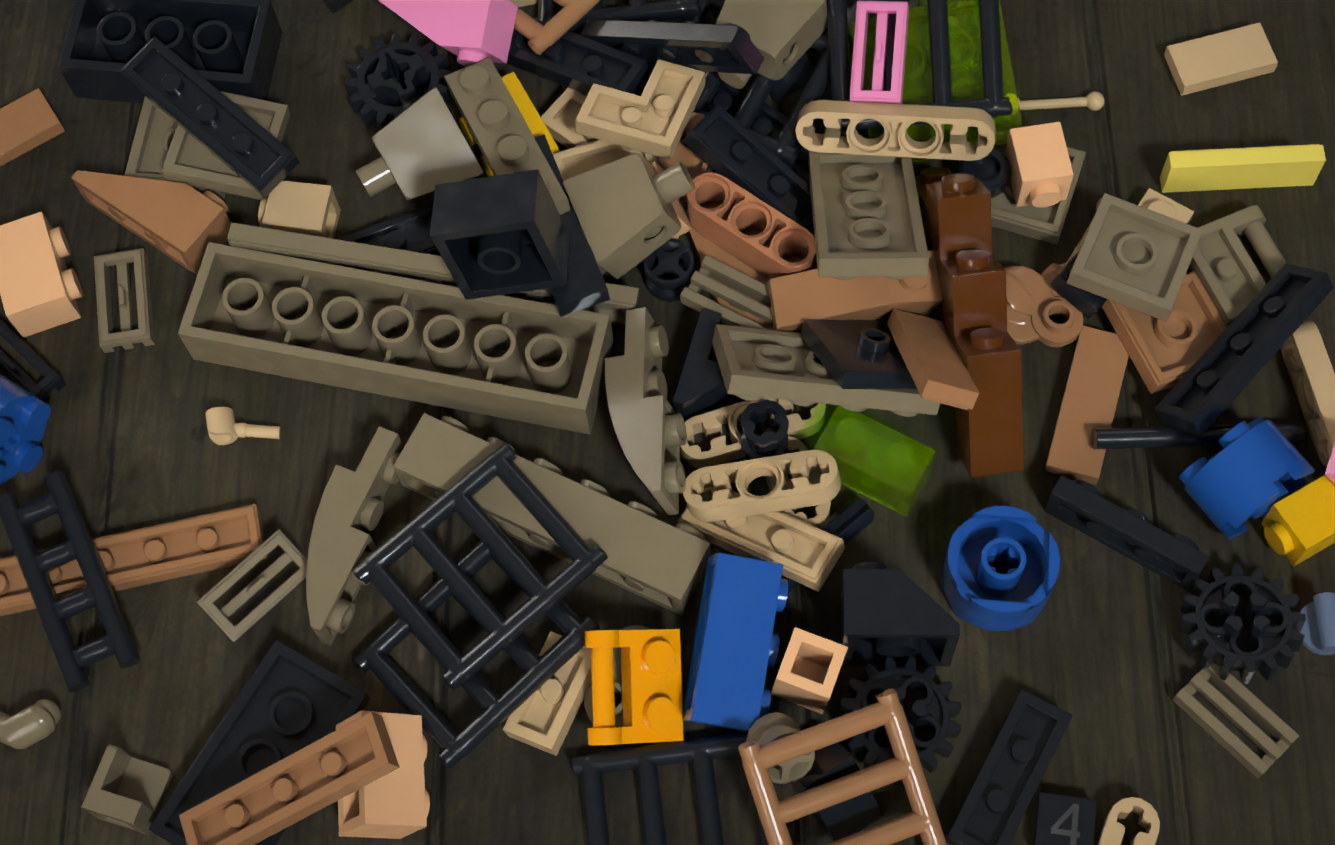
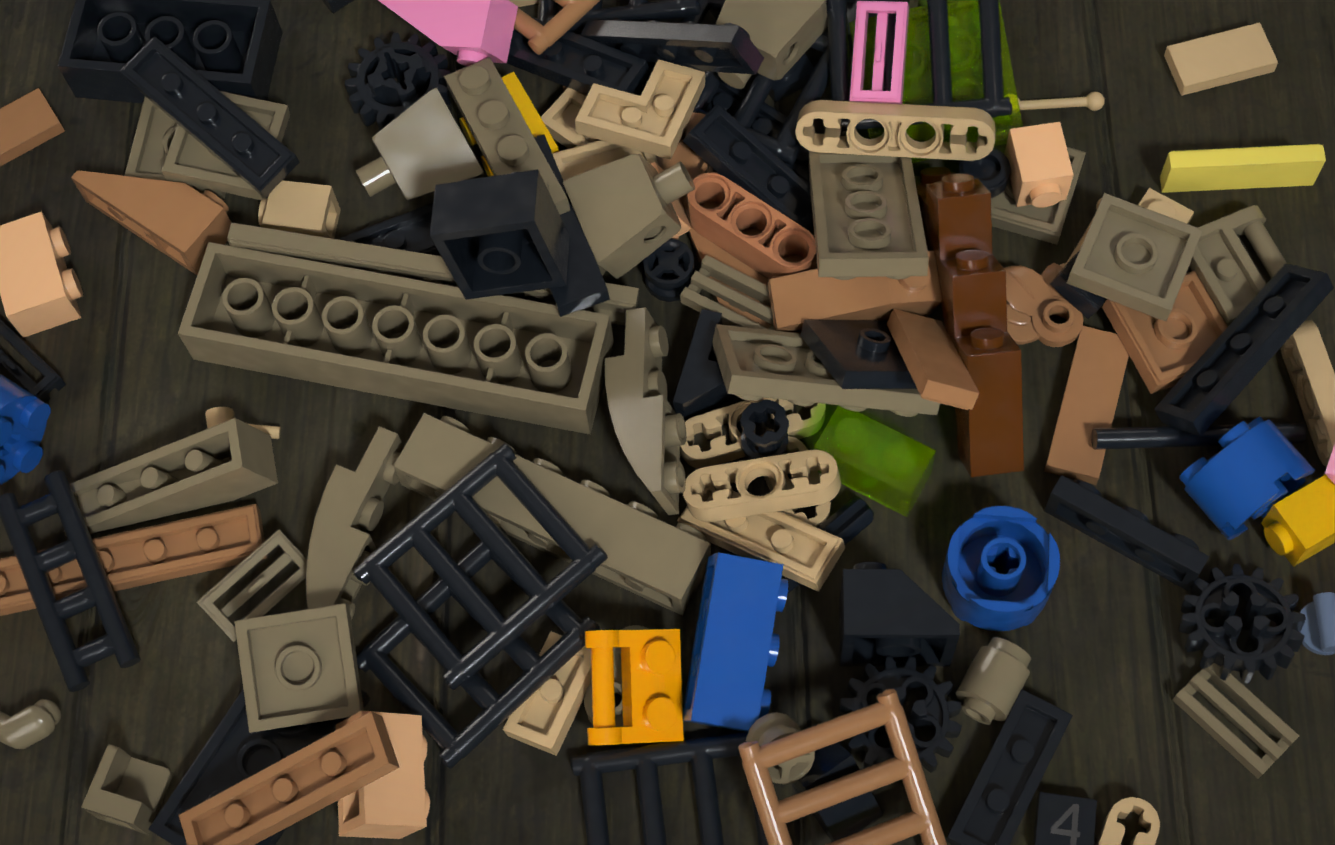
(127, 336): dark tan tile -> none
(179, 477): none -> dark tan slope
(299, 667): none -> dark tan plate
(809, 670): light nougat brick -> none
(994, 681): none -> dark tan brick

